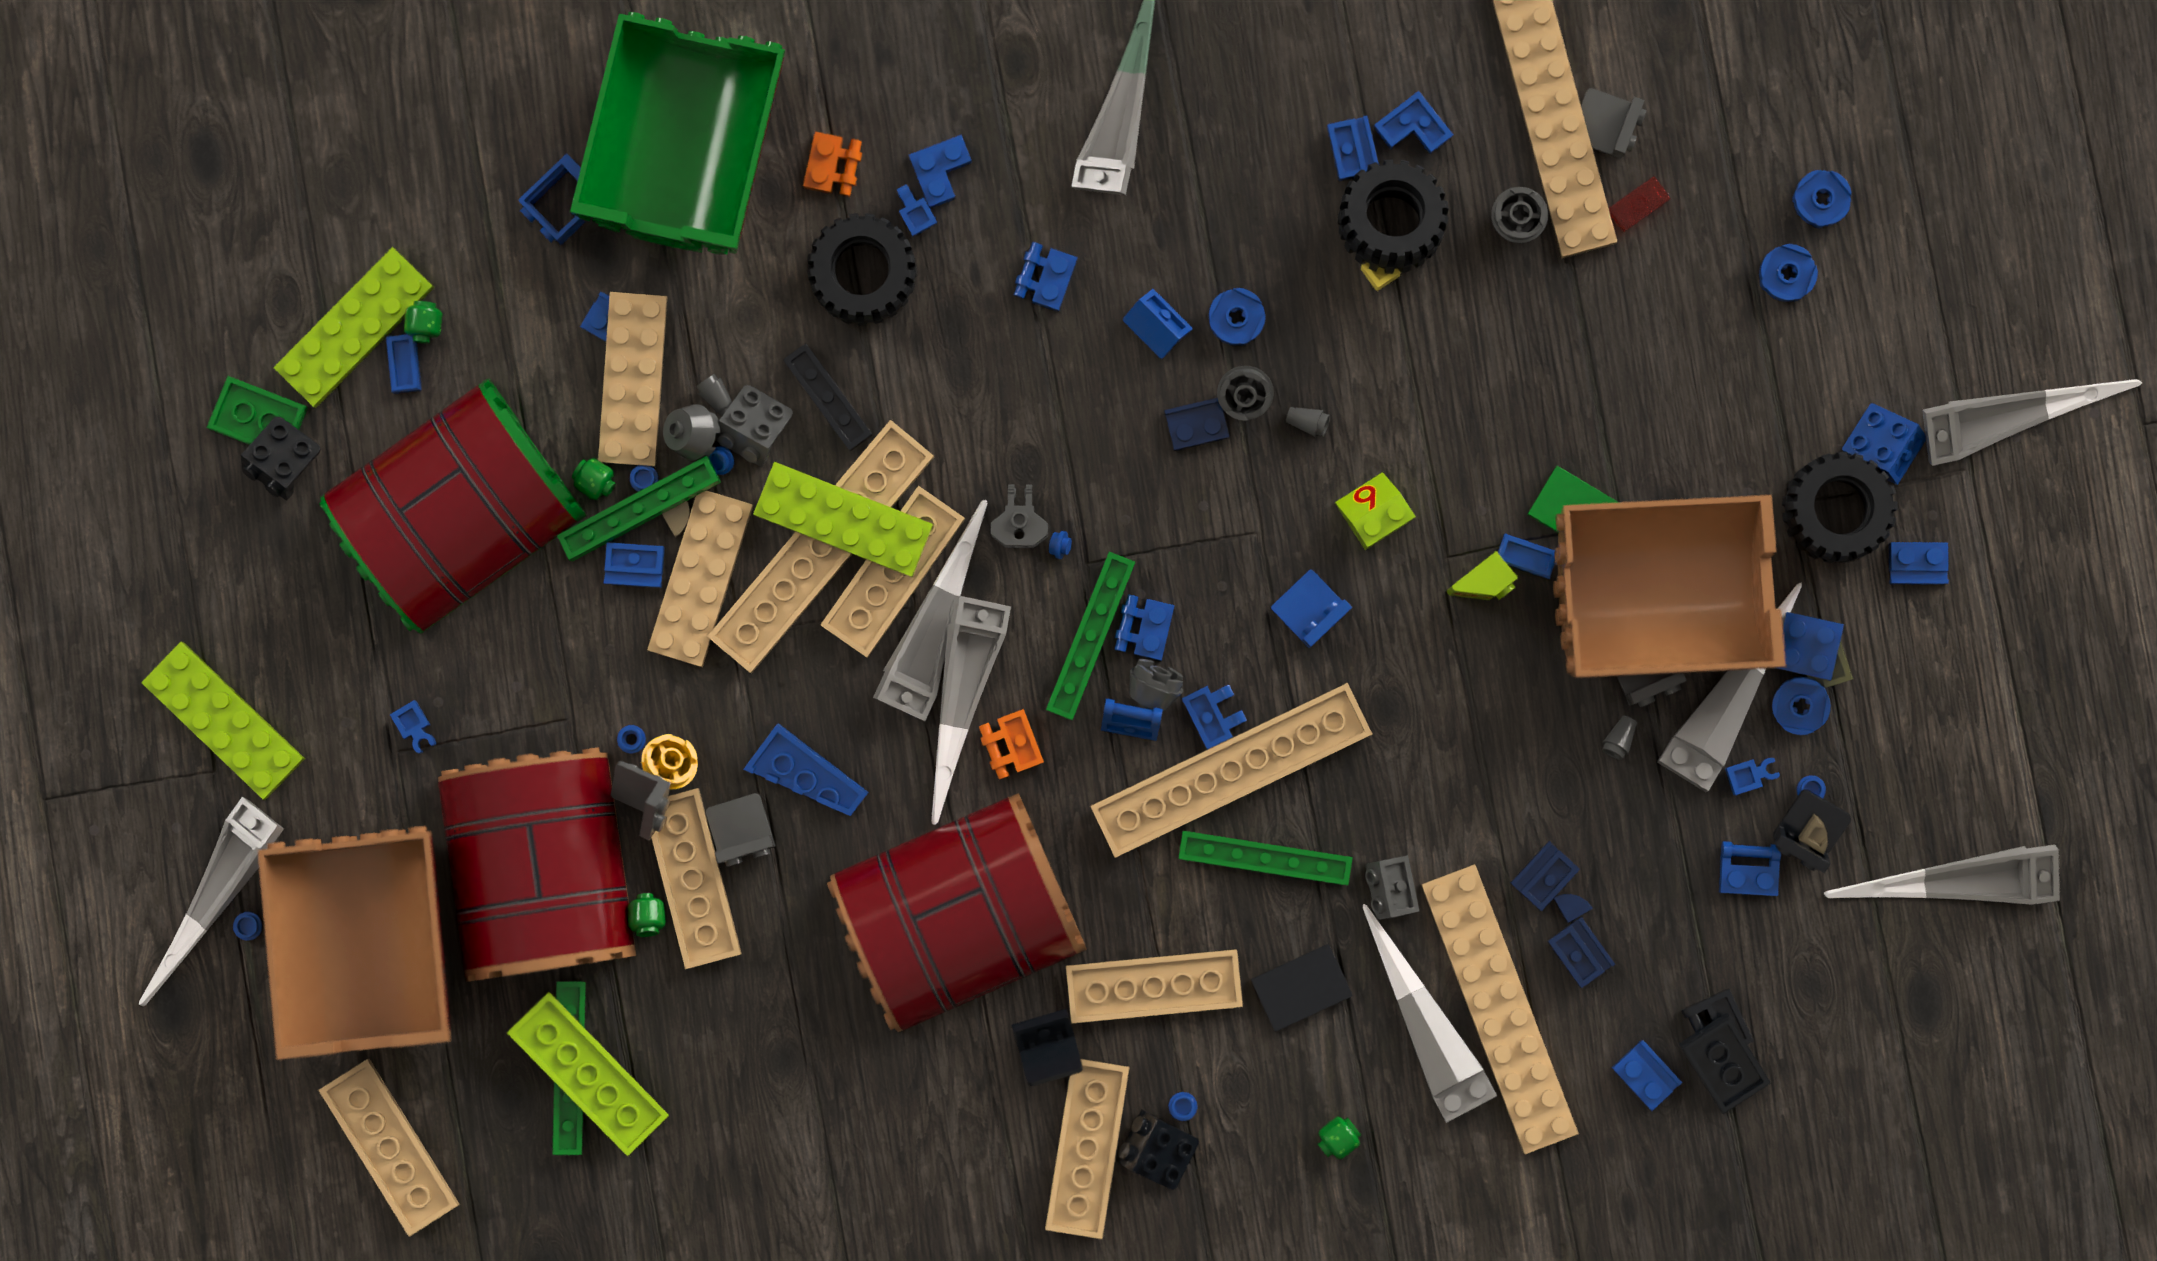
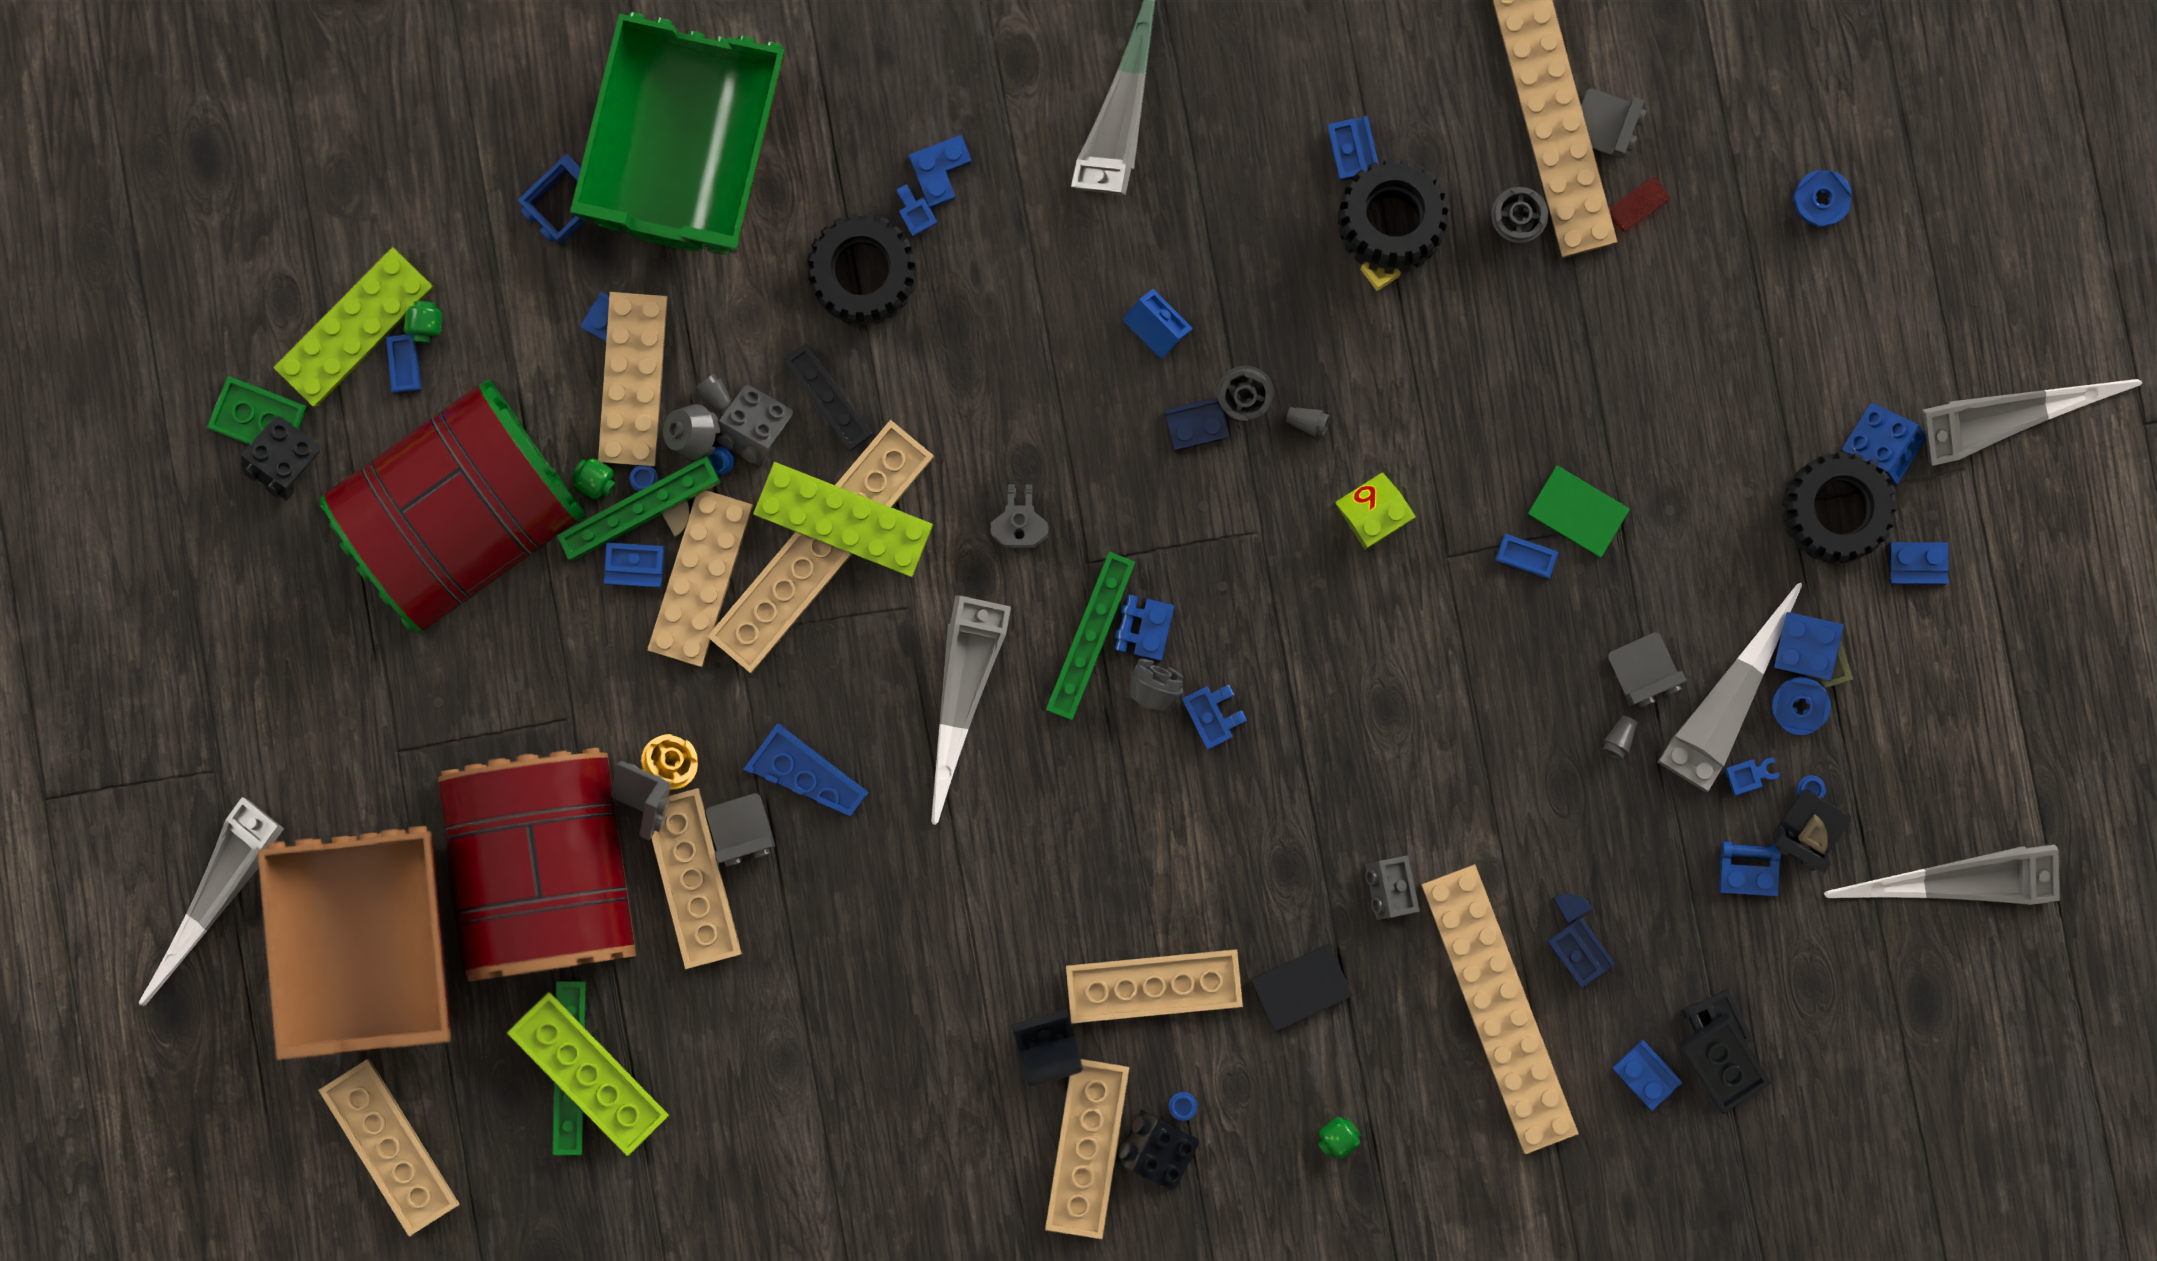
(223, 720): lime plate -> none
(247, 926): blue plate -> none
(412, 722): blue plate -> none
(622, 739): blue plate -> none
(646, 915): green head -> none
(823, 164): orange plate -> none
(880, 593): tan plate -> none
(917, 663): light grey plate -> none
(955, 913): dark red cylinder -> none
(1019, 740): orange plate -> none
(1053, 280): blue plate -> none
(1060, 544): blue plate -> none
(1131, 720): blue plate -> none
(1222, 324): blue plate -> none
(1231, 770): tan plate -> none
(1265, 858): green plate -> none
(1310, 608): blue bracket -> none
(1417, 117): blue plate -> none
(1447, 1063): light grey plate -> none
(1486, 580): lime slope -> none
(1544, 876): dark blue plate -> none
(1667, 587): medium nougat cylinder -> none
(1802, 265): blue plate -> none

